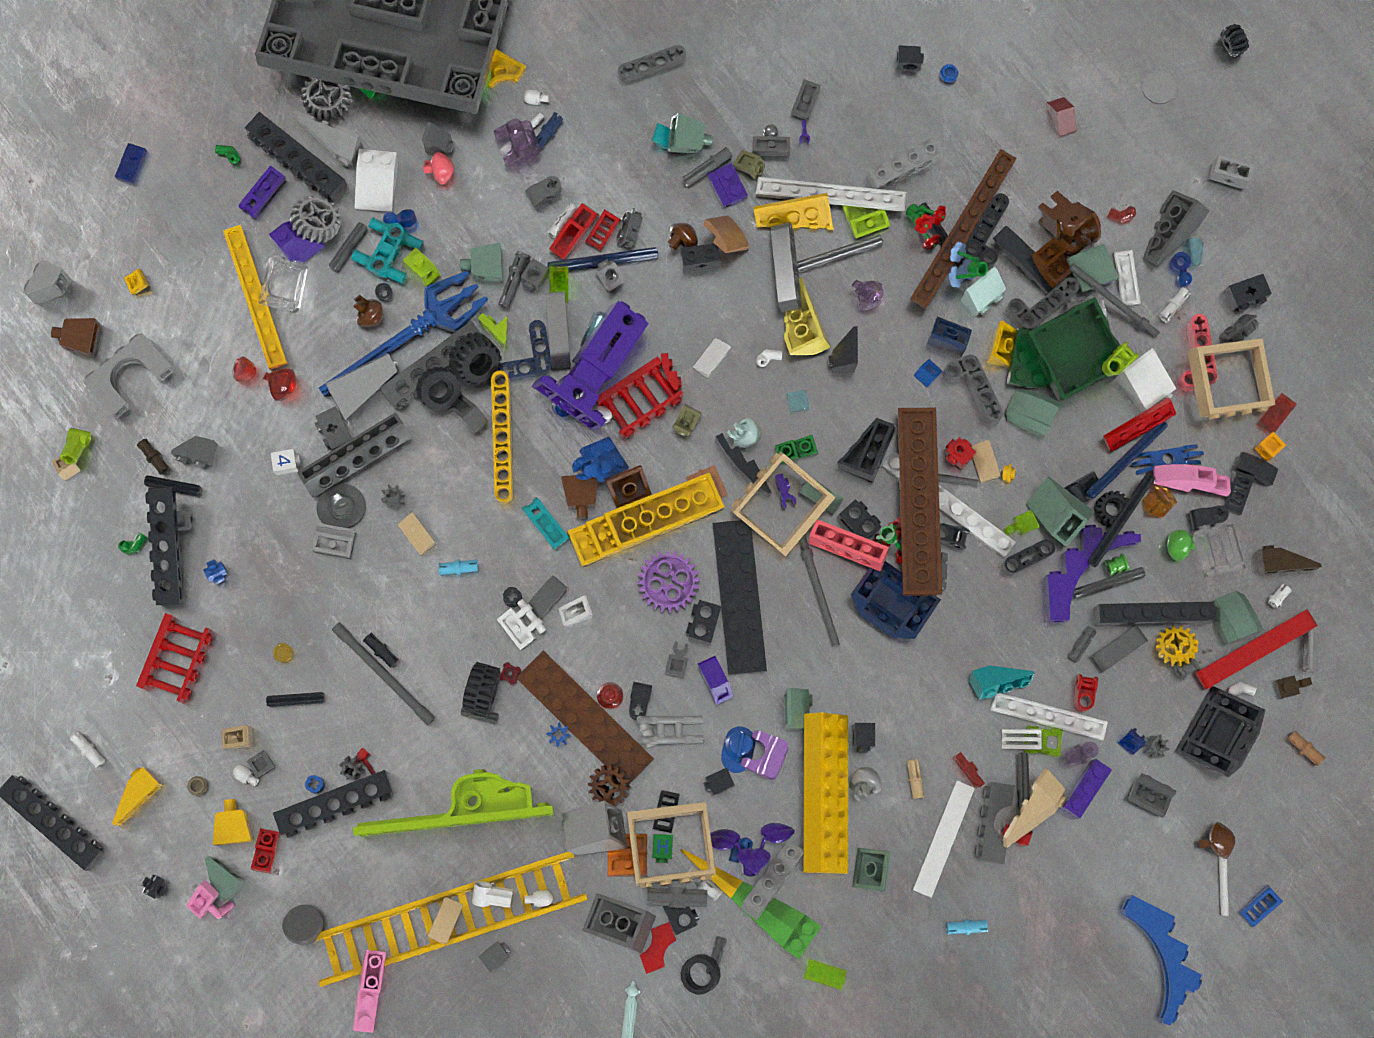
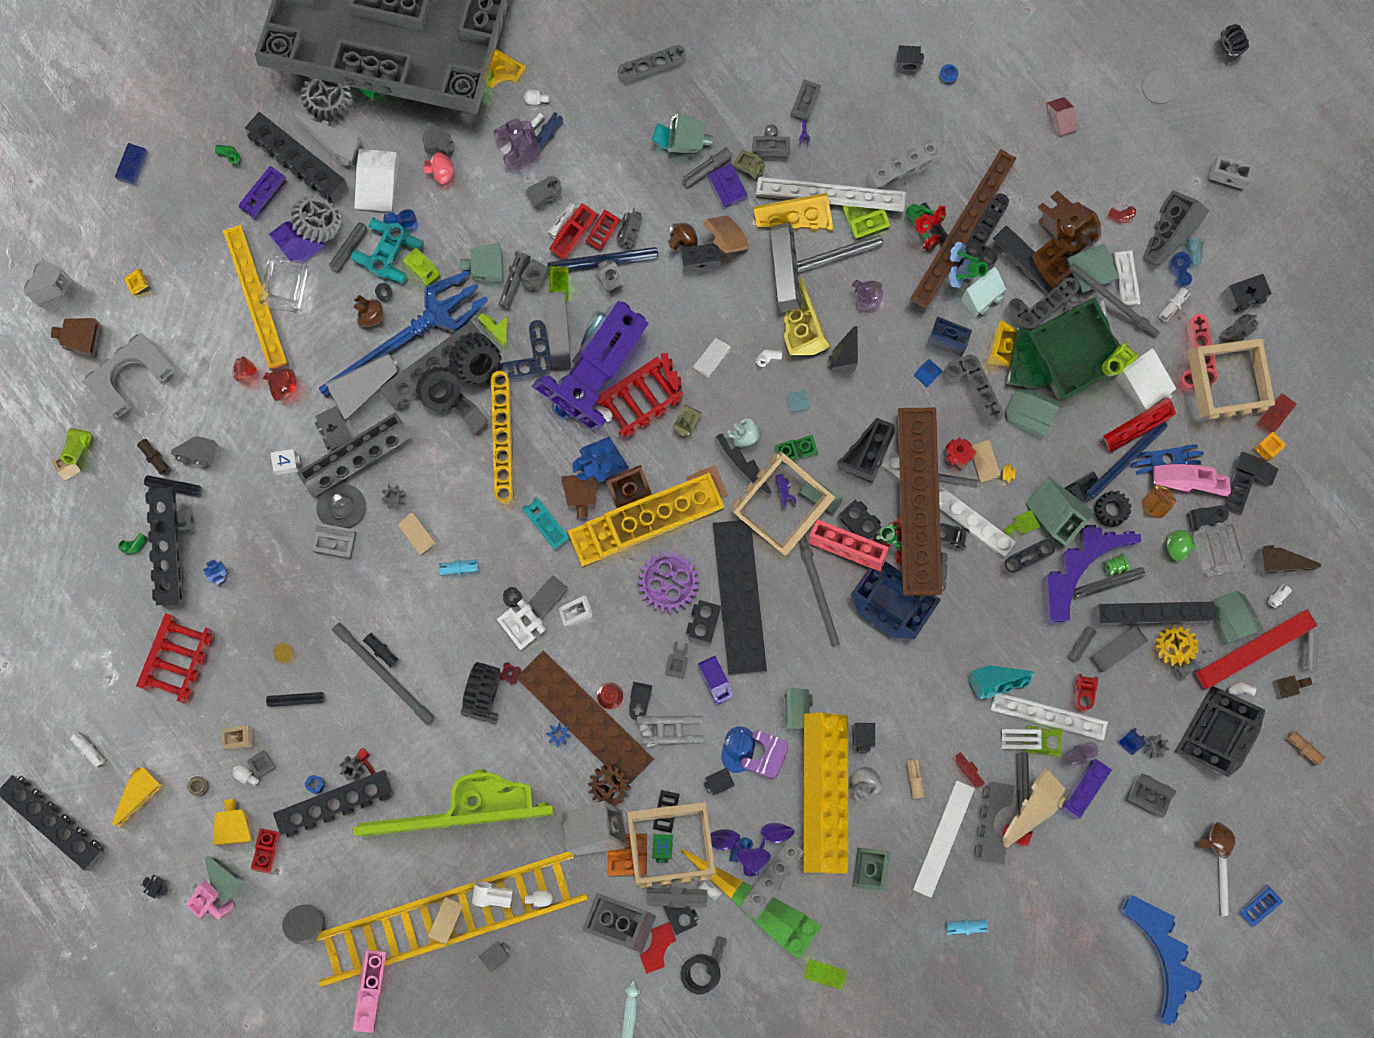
(1121, 519): black axle -> none

